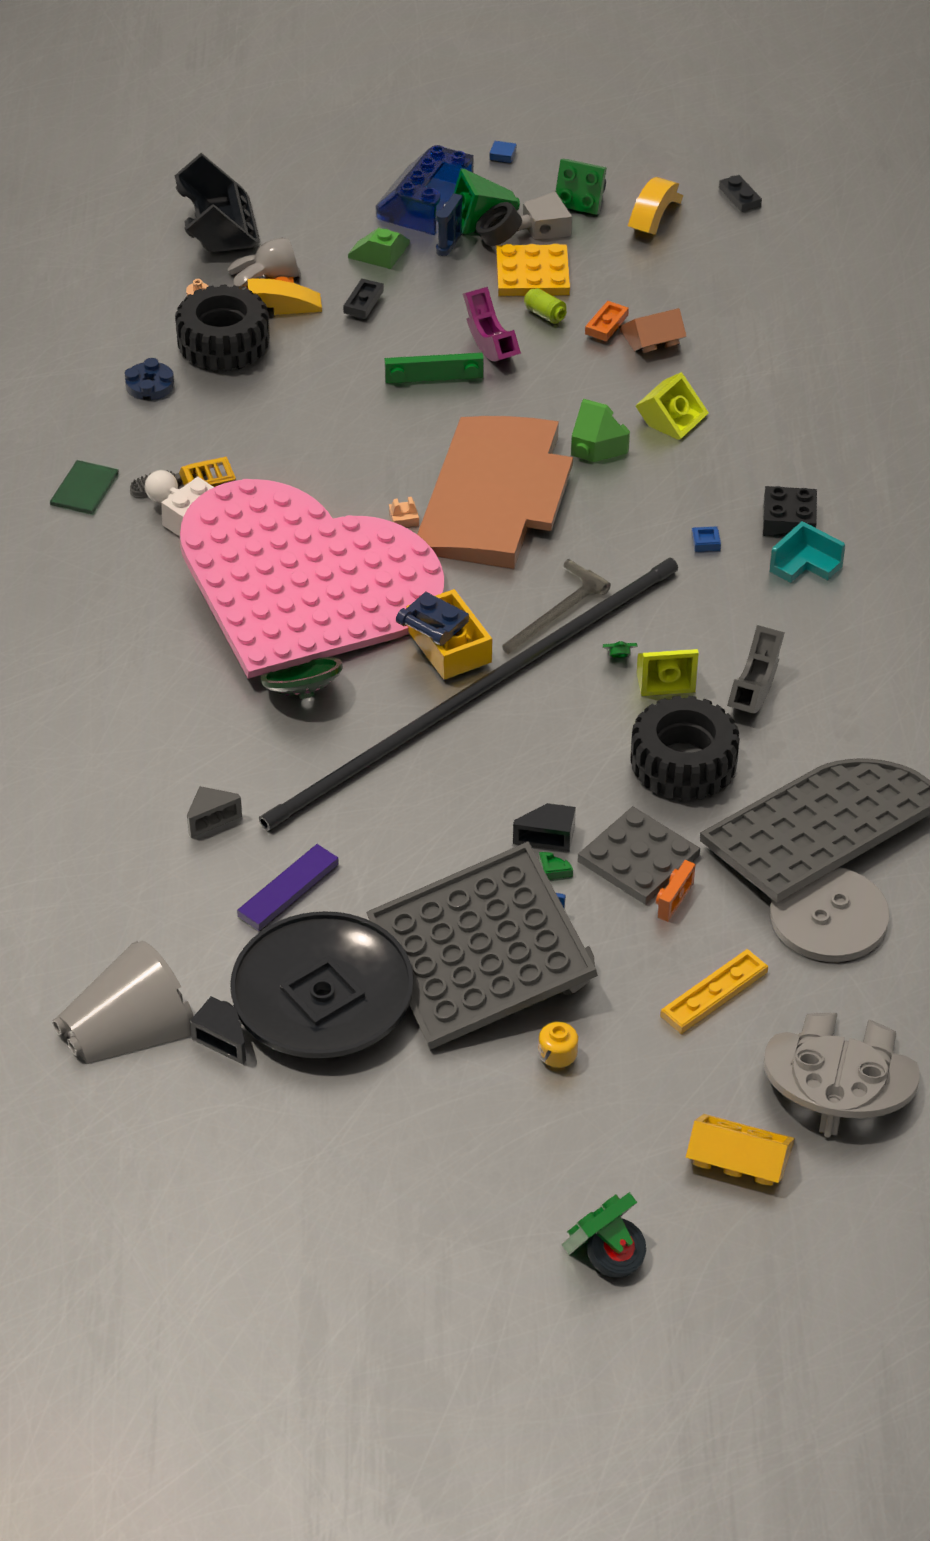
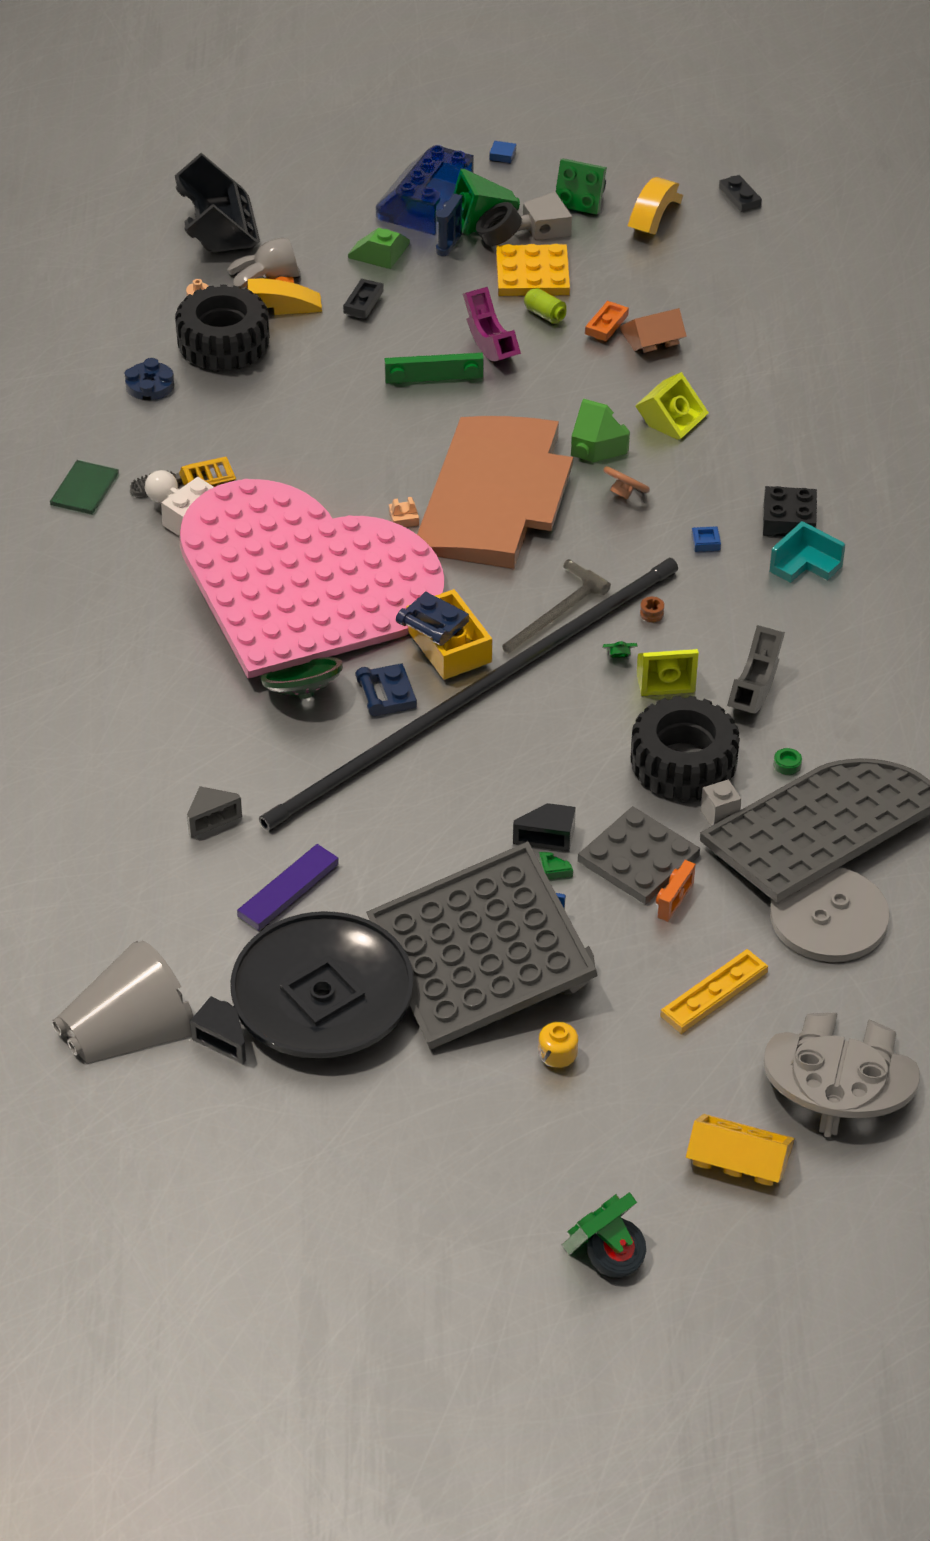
(394, 686): none -> dark blue plate
(624, 484): none -> nougat piece
(652, 615): none -> dark orange bush
(719, 801): none -> light grey brick
(787, 761): none -> green tile

